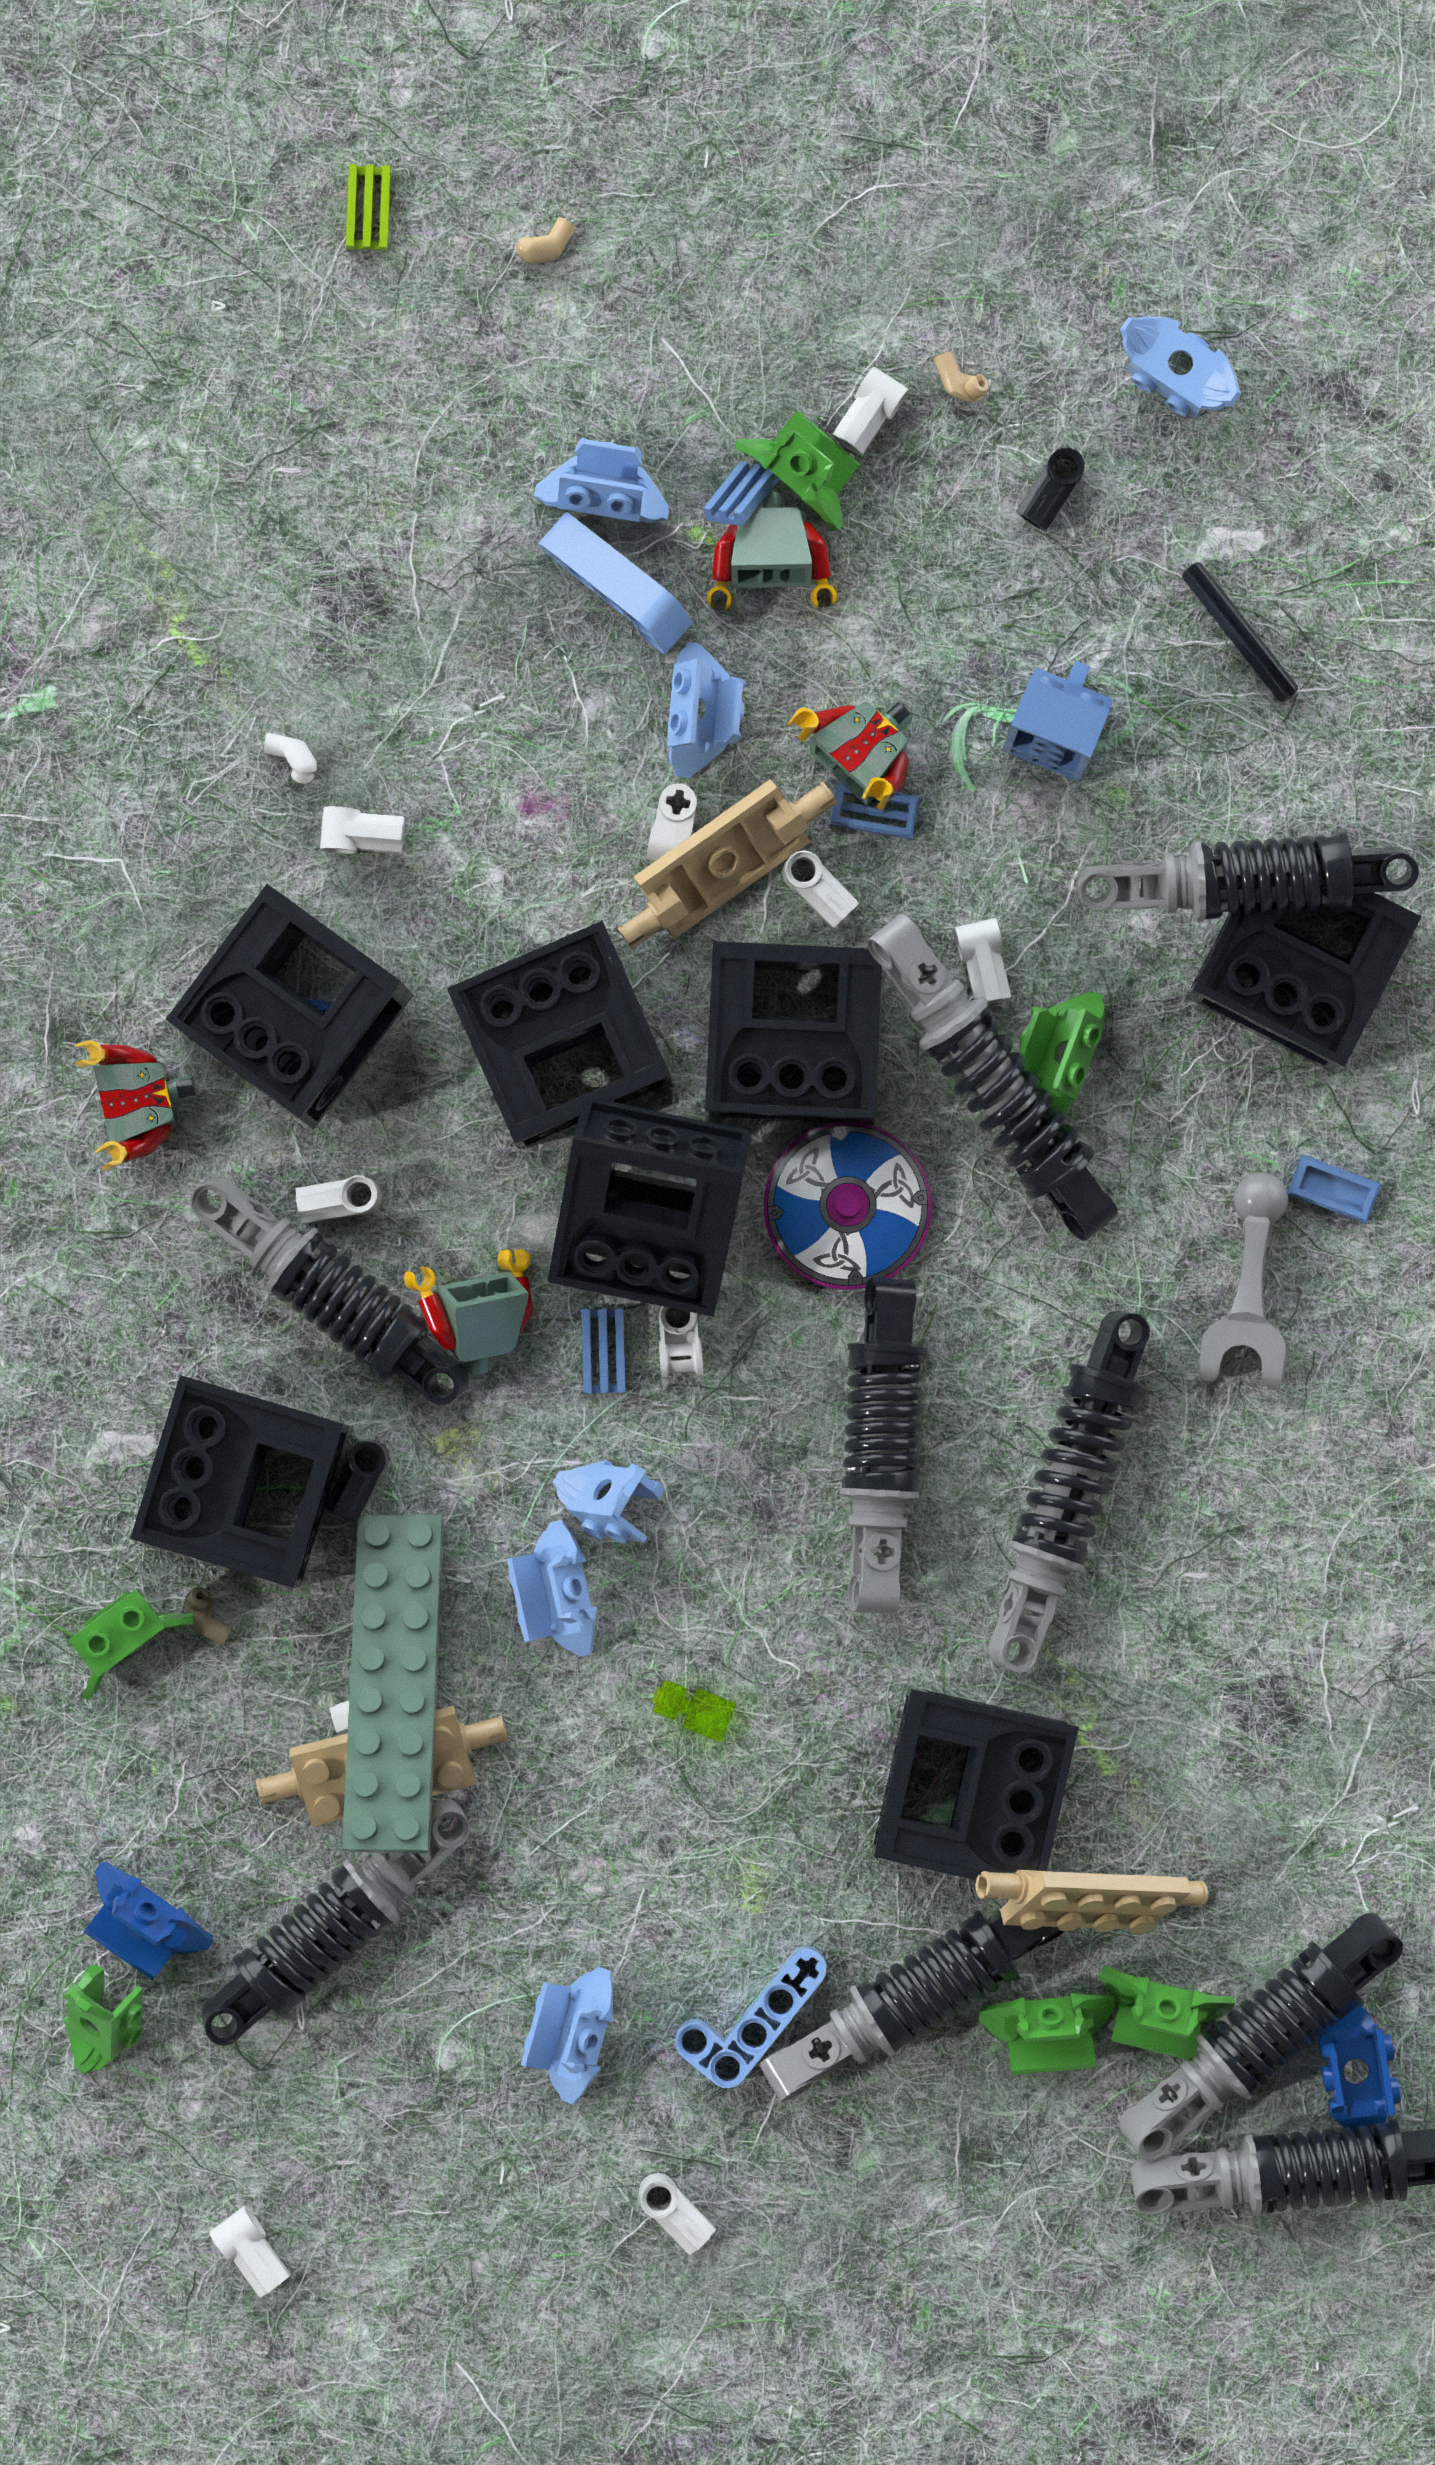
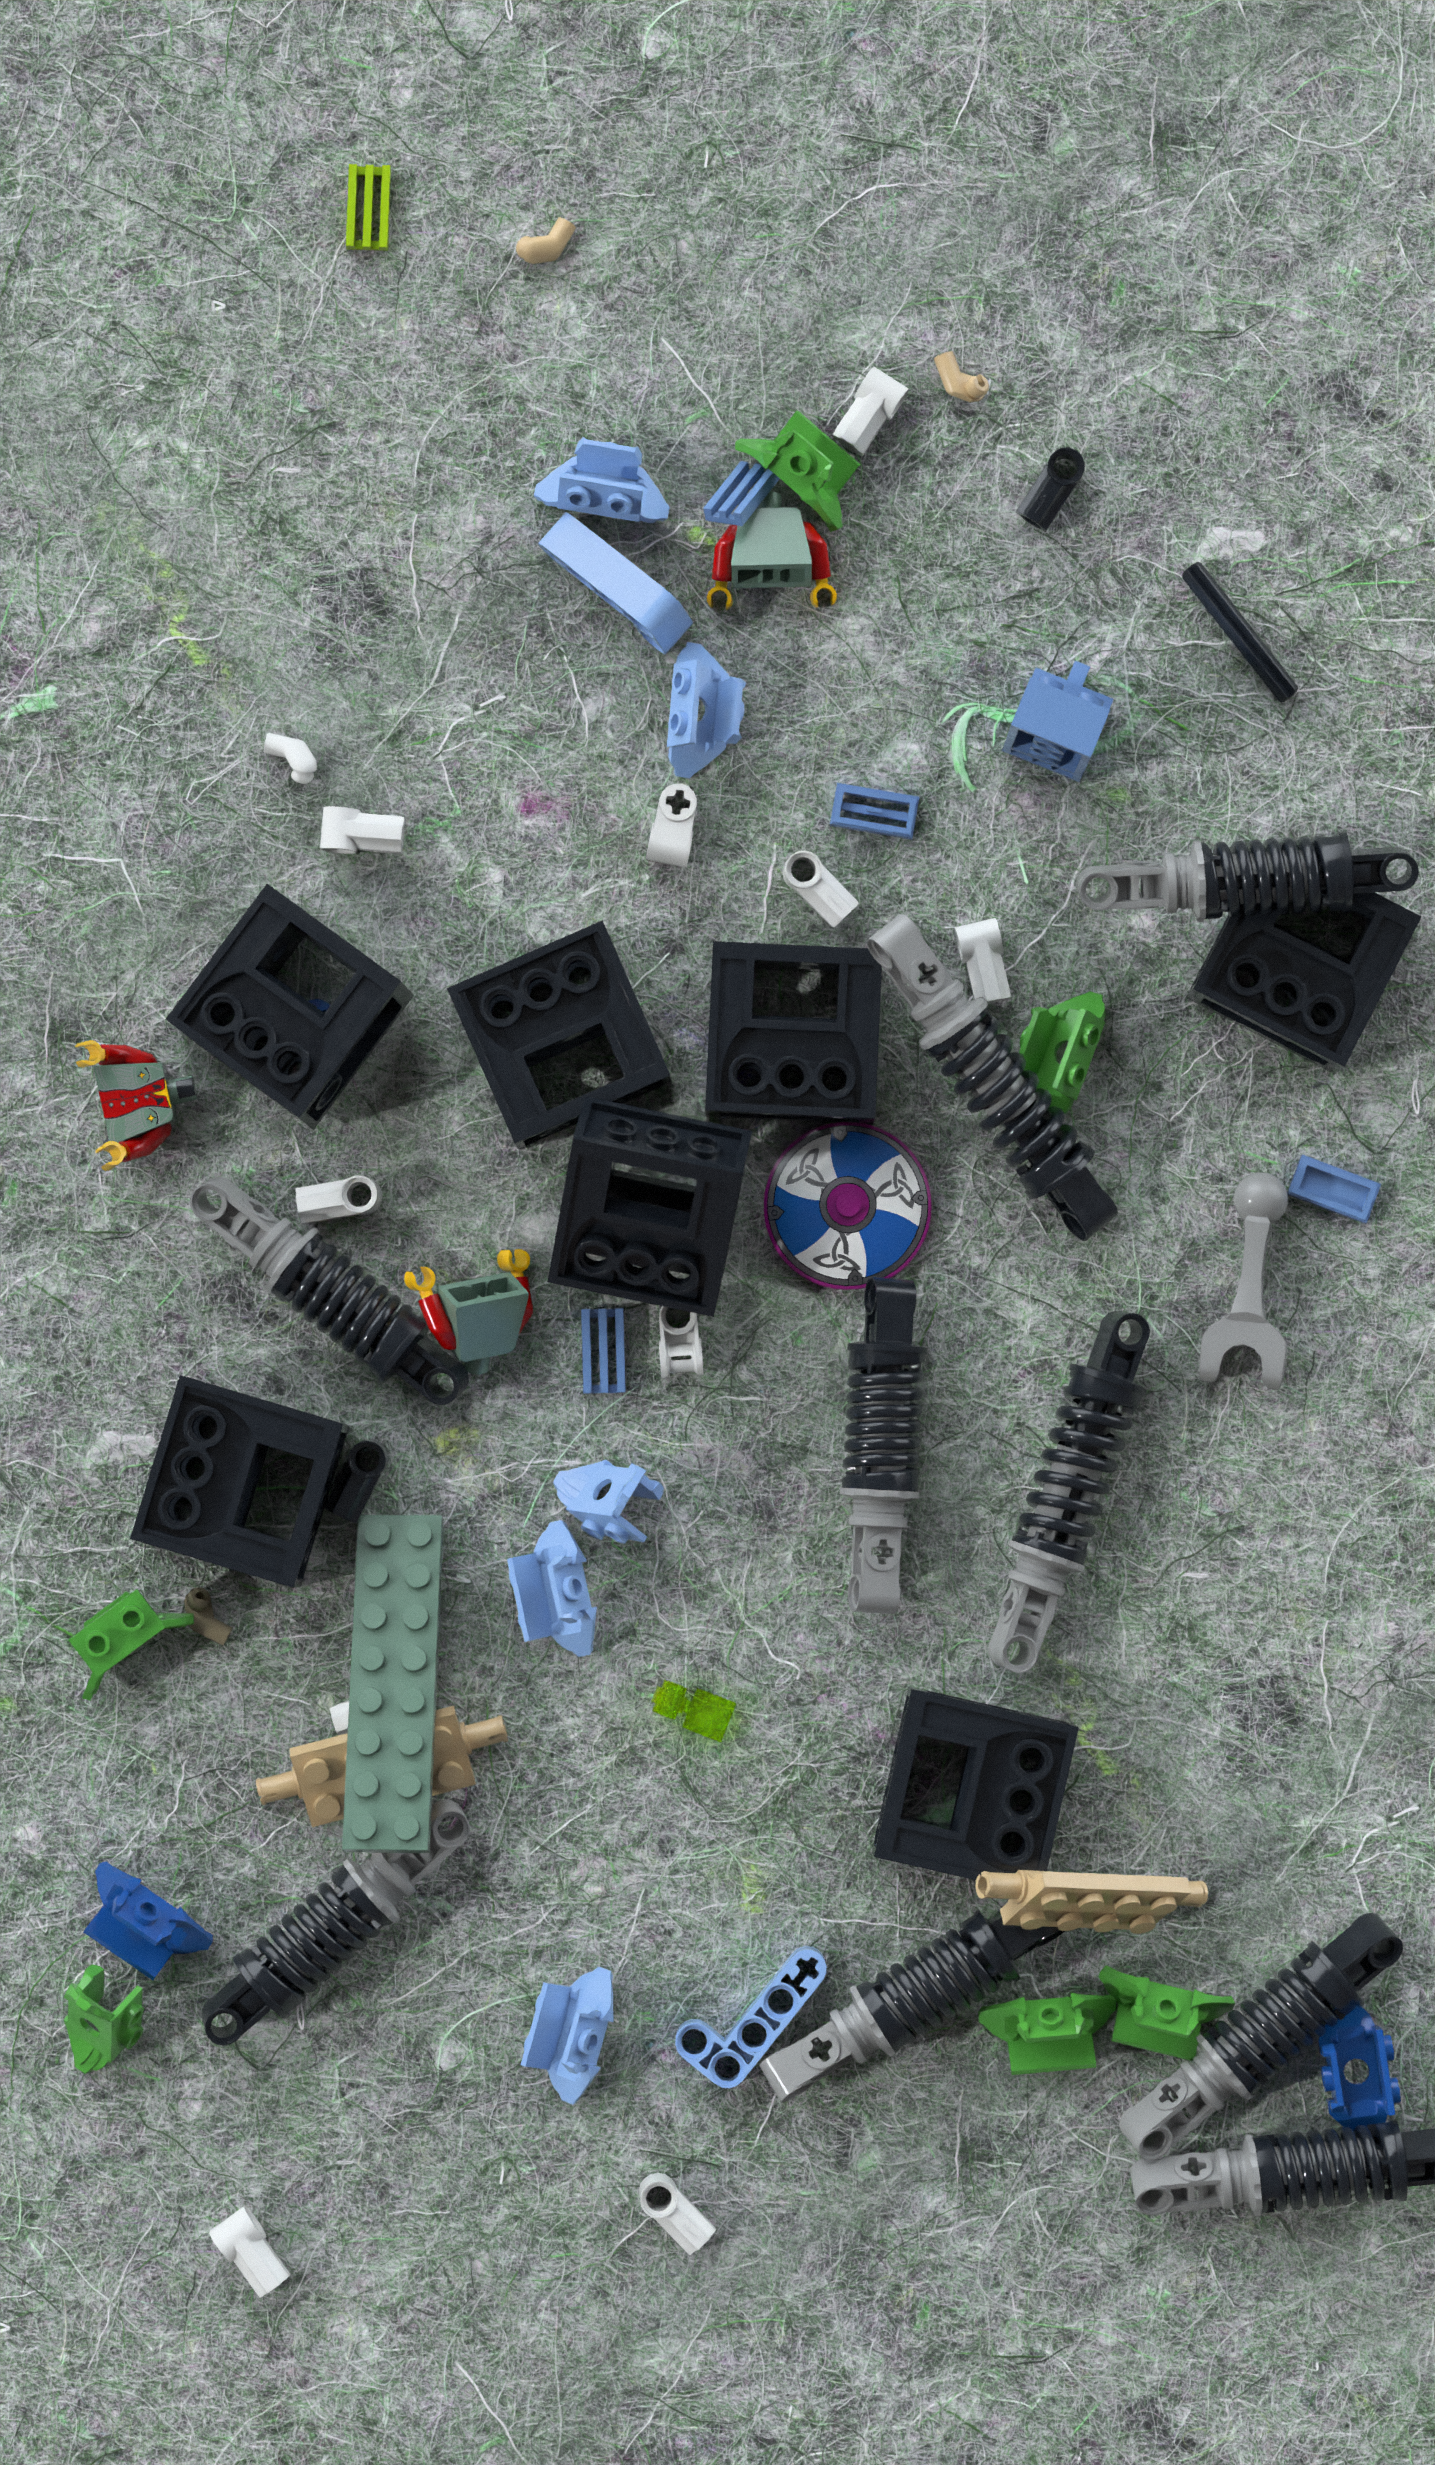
(723, 859): tan plate -> none
(860, 747): torso -> none
(1149, 346): light blue piece -> none

